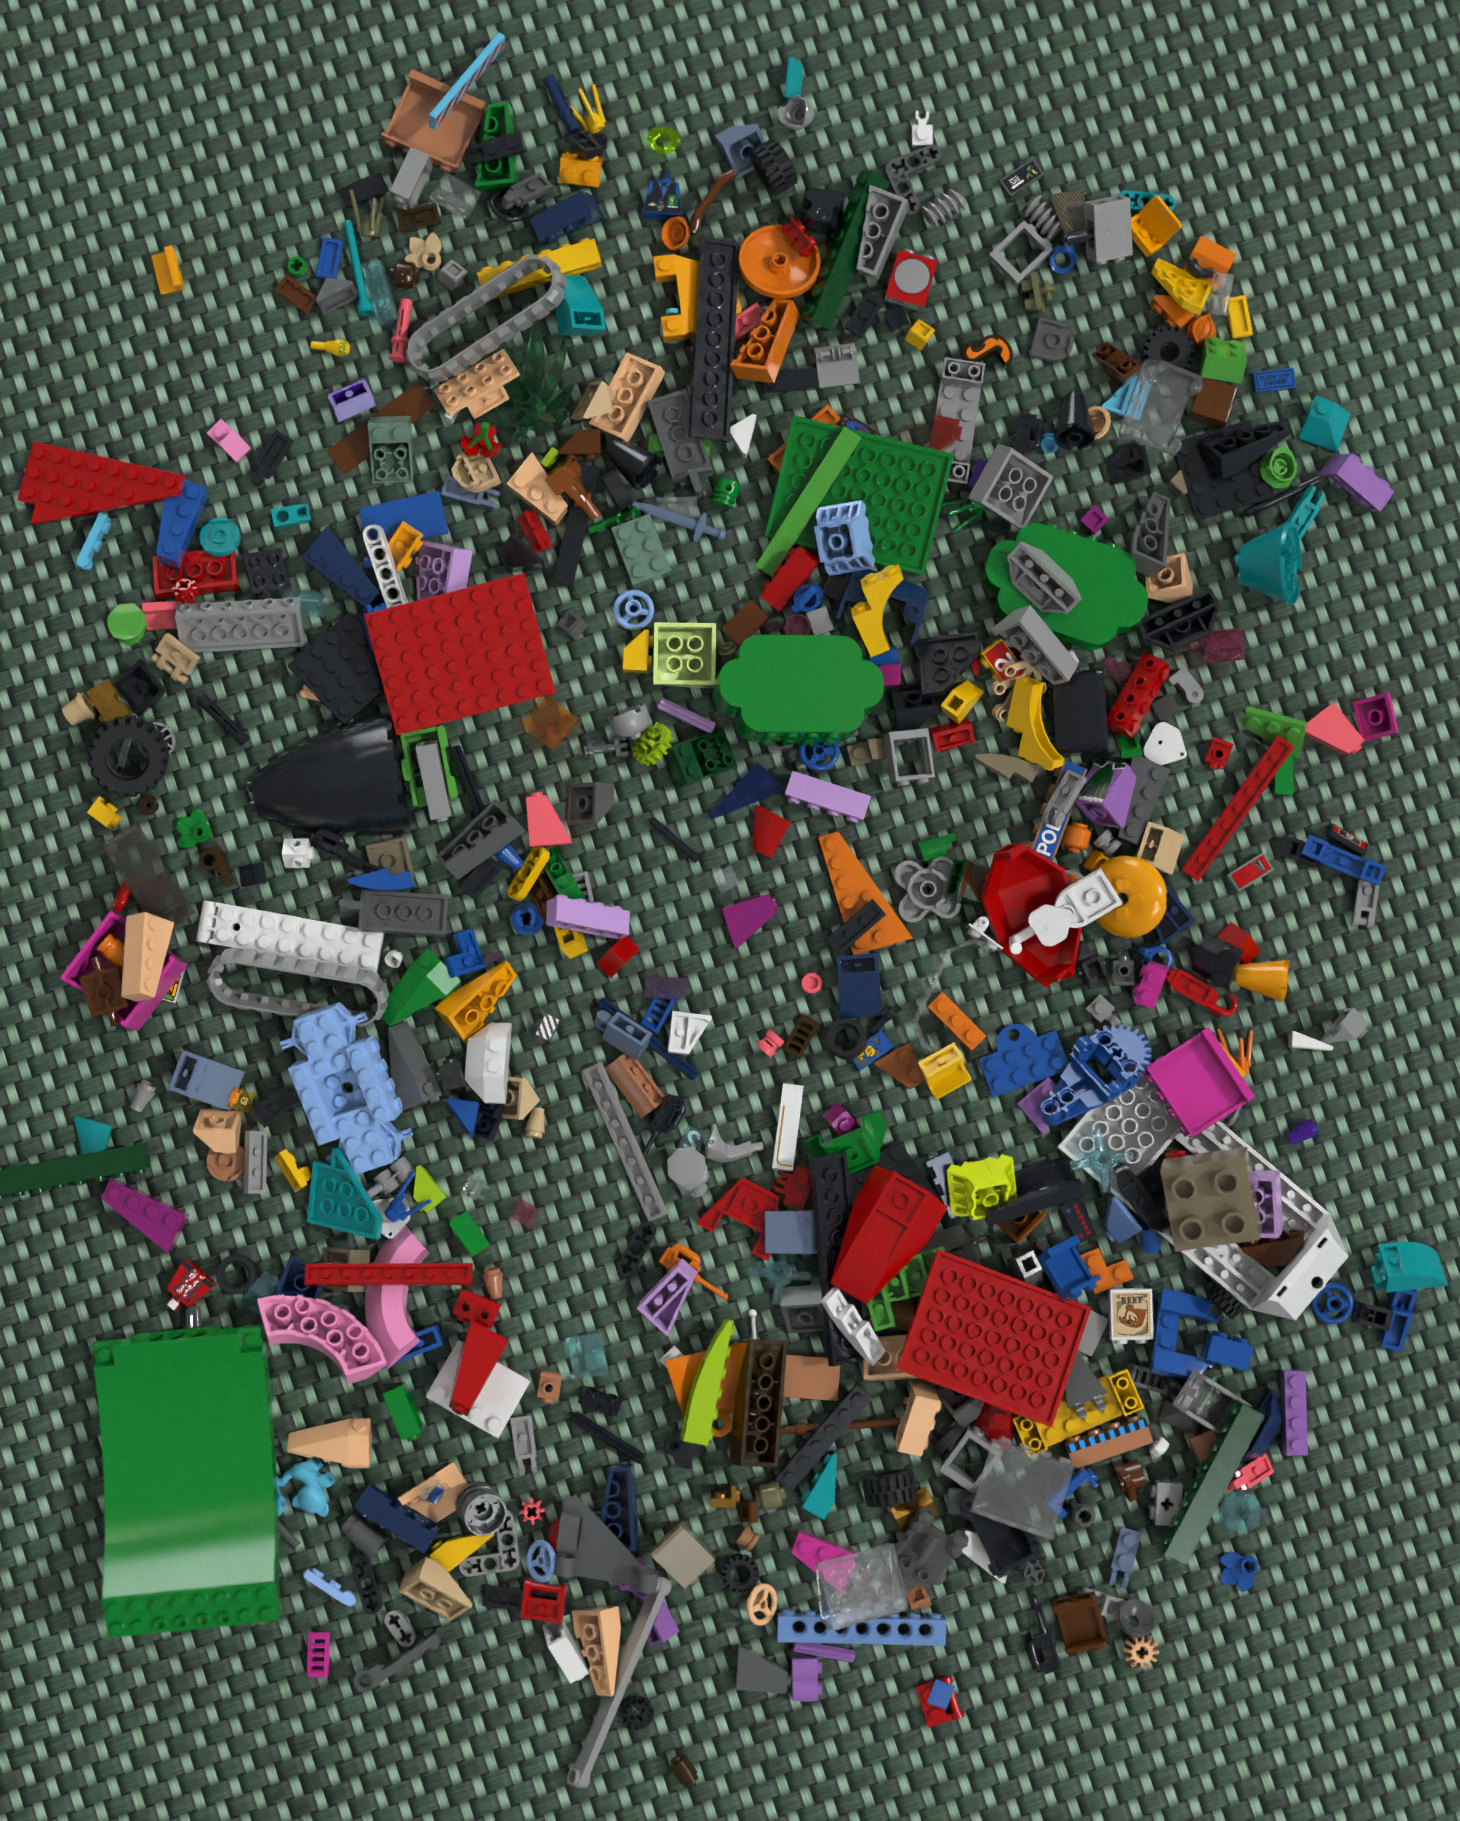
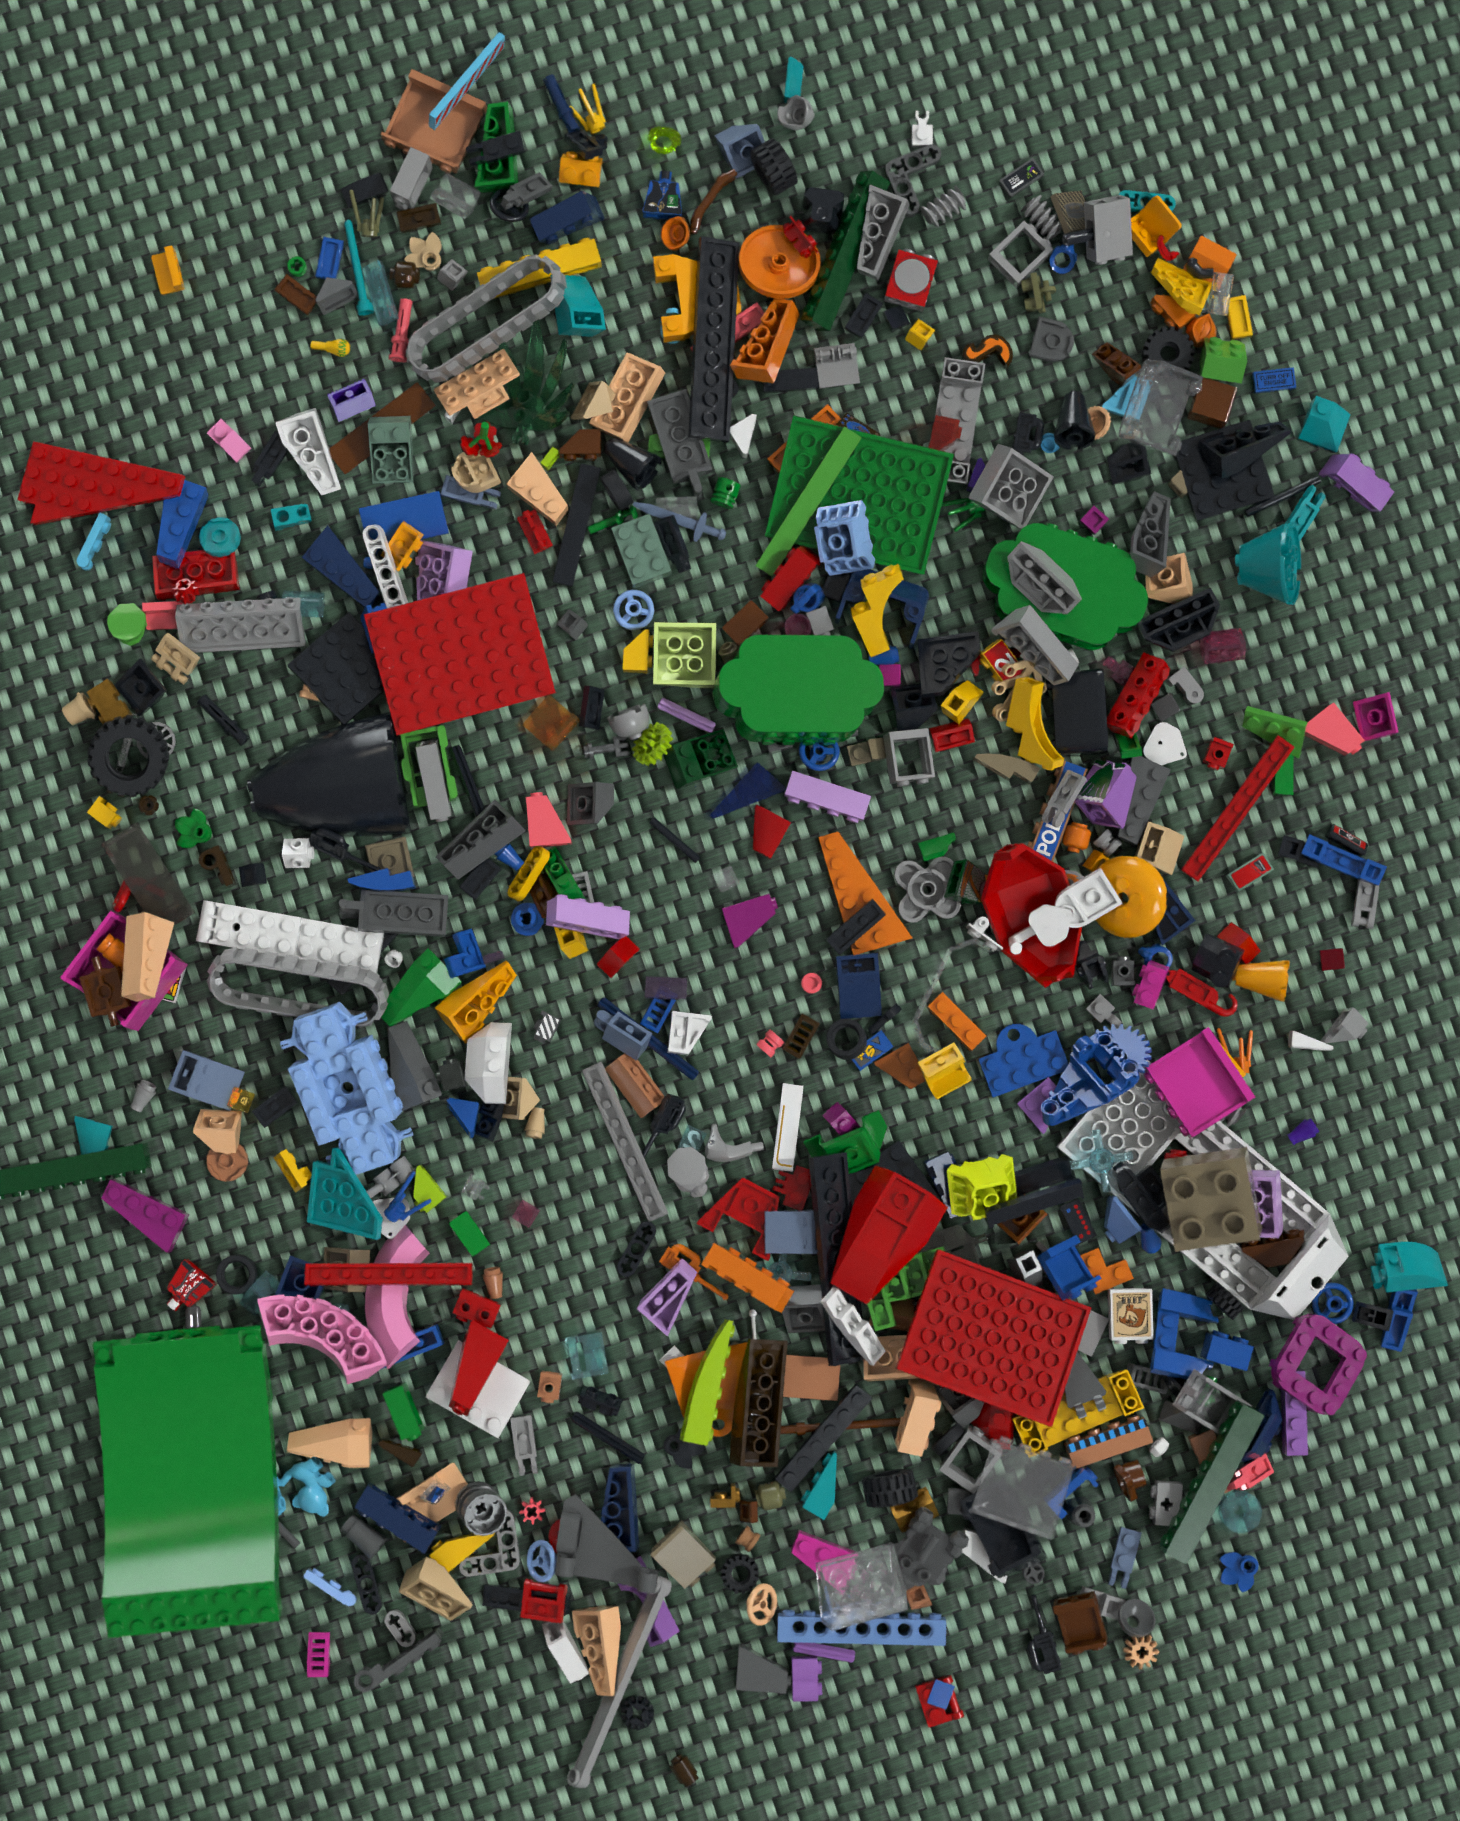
(255, 1162): light grey plate -> none
(266, 571): black hinge -> none
(307, 443): none -> white wedge
(405, 1453): none -> dark brown slope
(520, 555): black slope -> none
(566, 478): dark orange brick -> none
(591, 707): none -> black plate
(673, 543): none -> black hinge
(748, 1277): none -> orange wedge
(1165, 254): none -> red piece
(1278, 467): bright green hat -> none
(1332, 959): none -> dark red slope
(1351, 1363): none -> magenta plate

